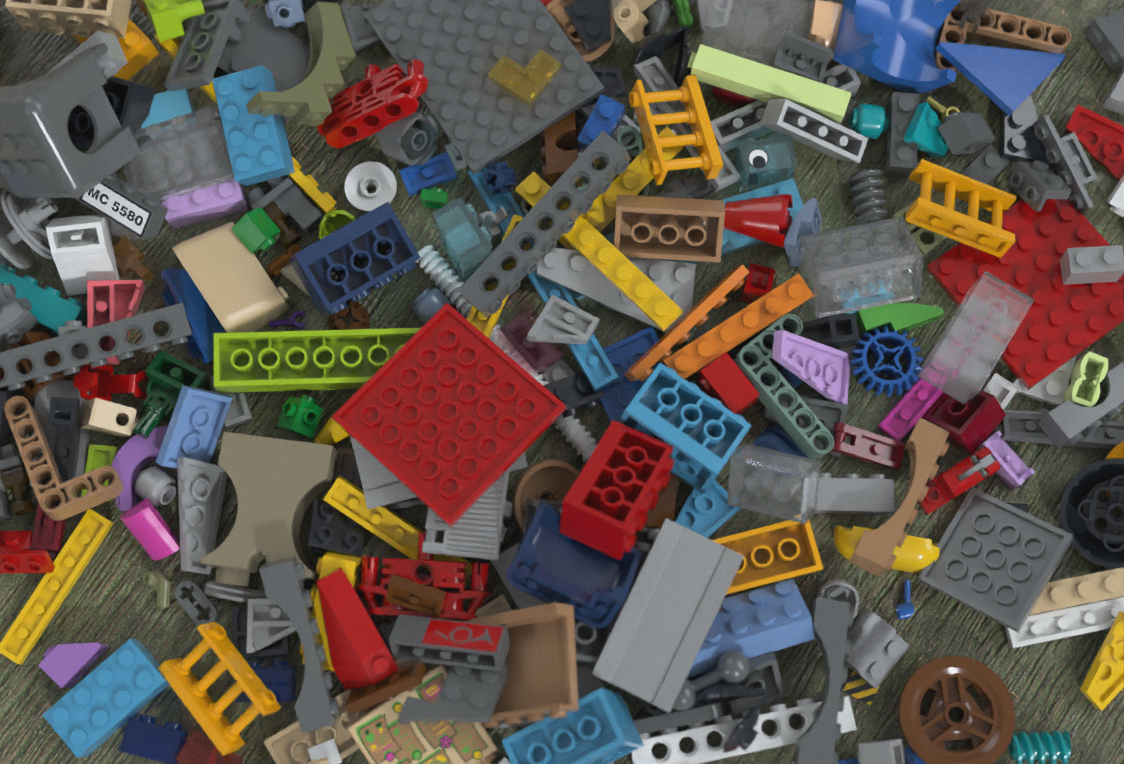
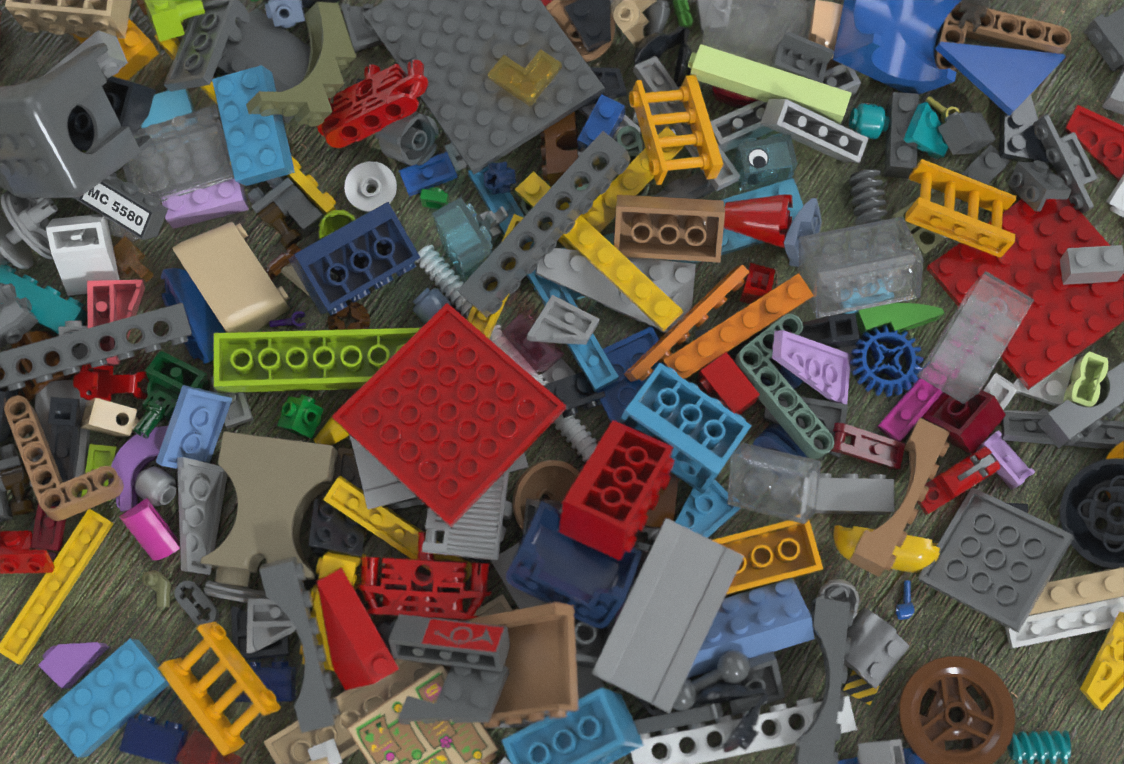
(256, 230): green brick -> none
(402, 680): reddish brown plate -> none
(415, 596): reddish brown plate -> none

